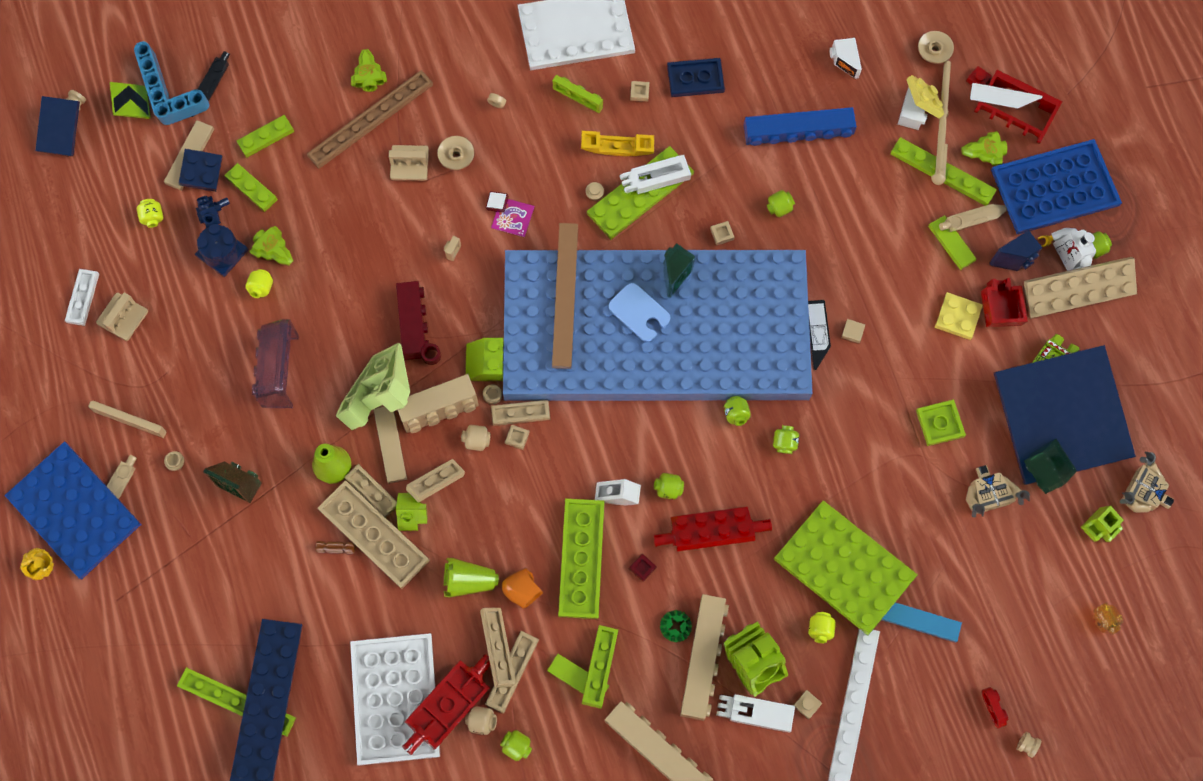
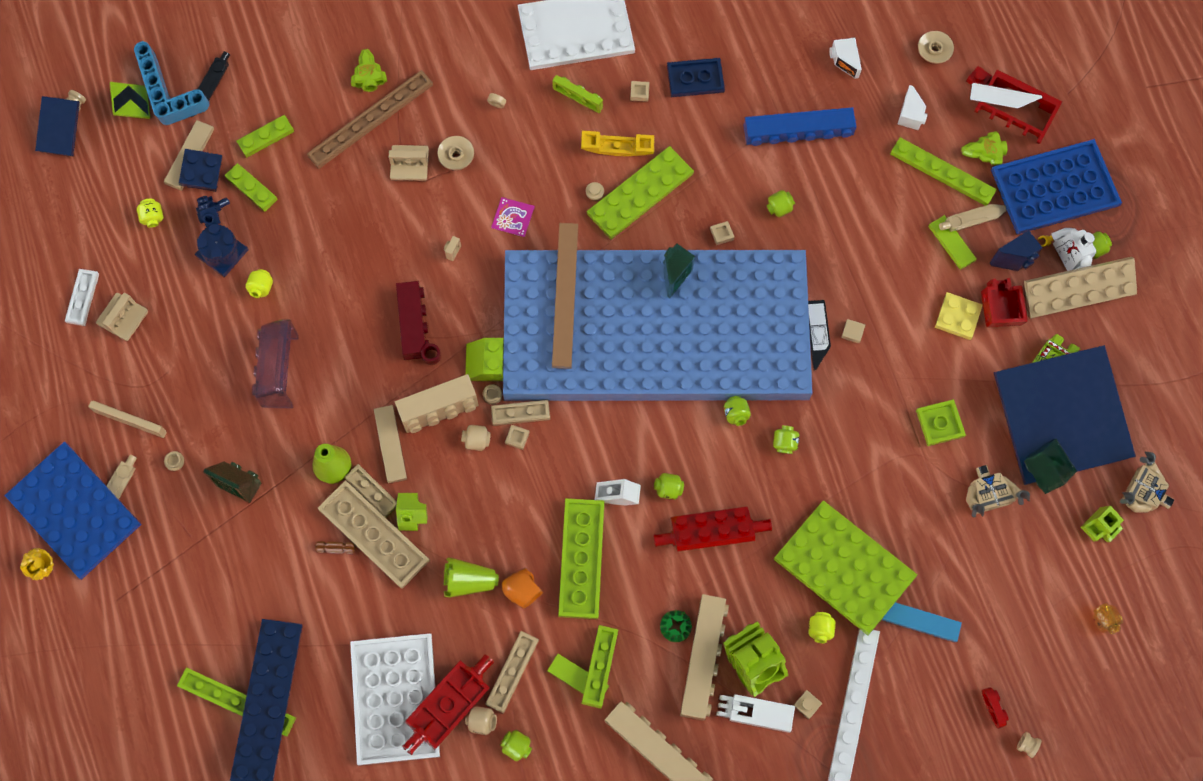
(271, 246): lime rock -> none
(380, 383): yellowish green wedge -> none
(435, 480): tan plate -> none
(497, 201): white tile -> none
(497, 647): tan tile -> none
(635, 308): light blue piece -> none
(642, 567): dark red tile -> none
(662, 174): white hinge -> none
(925, 96): light yellow plate -> none
(941, 159): tan bar -> none

